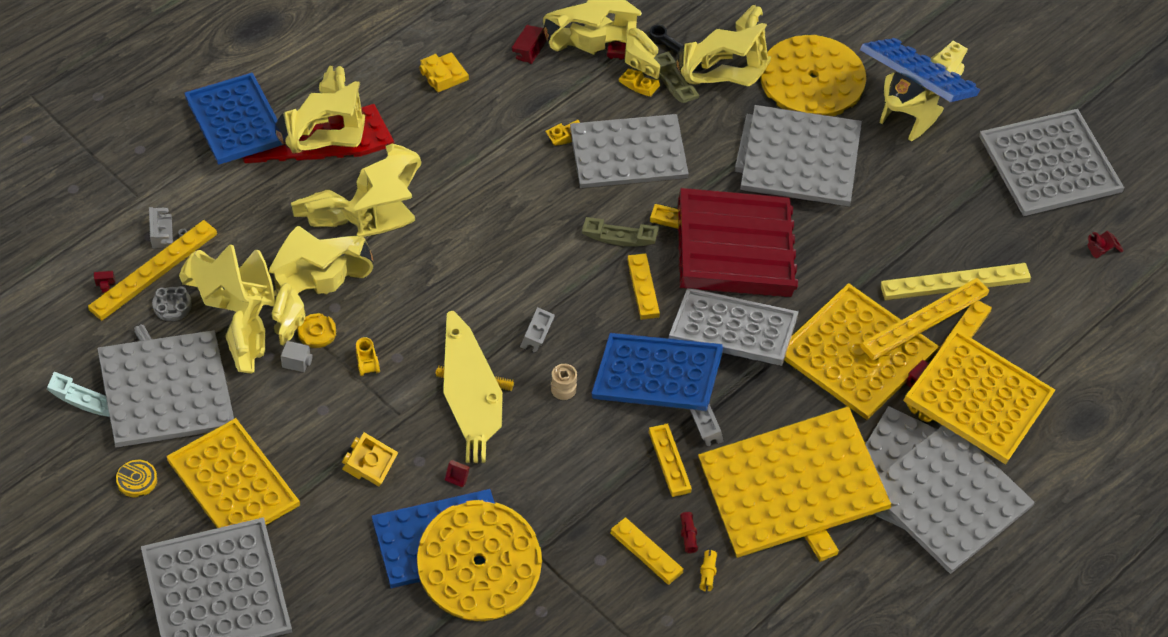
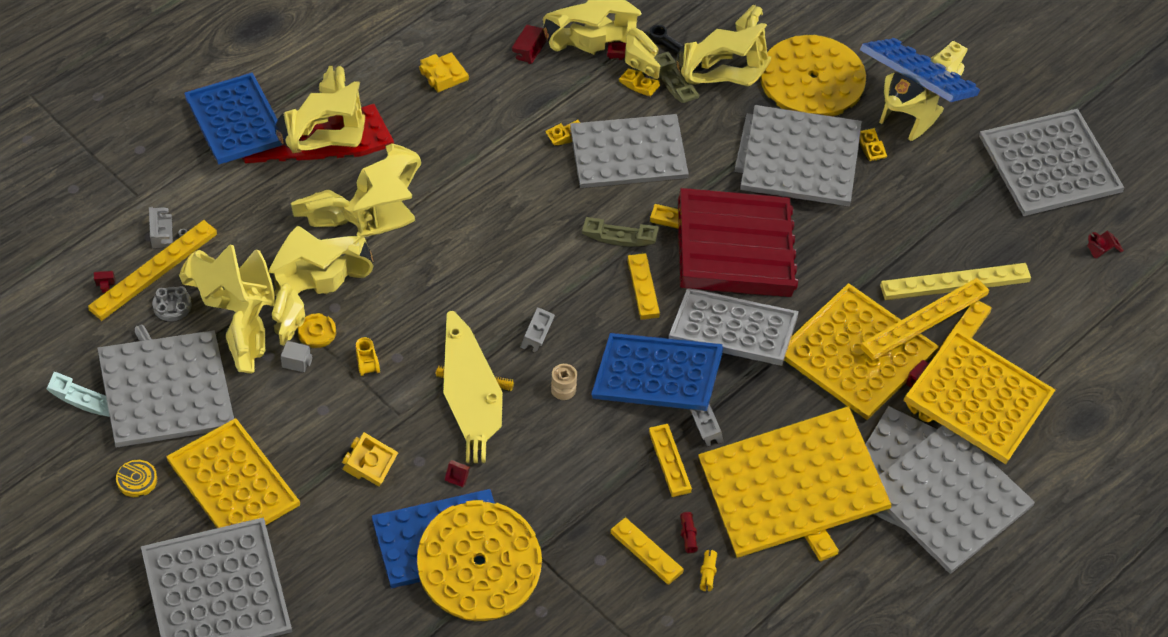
(871, 145): none -> yellow slope

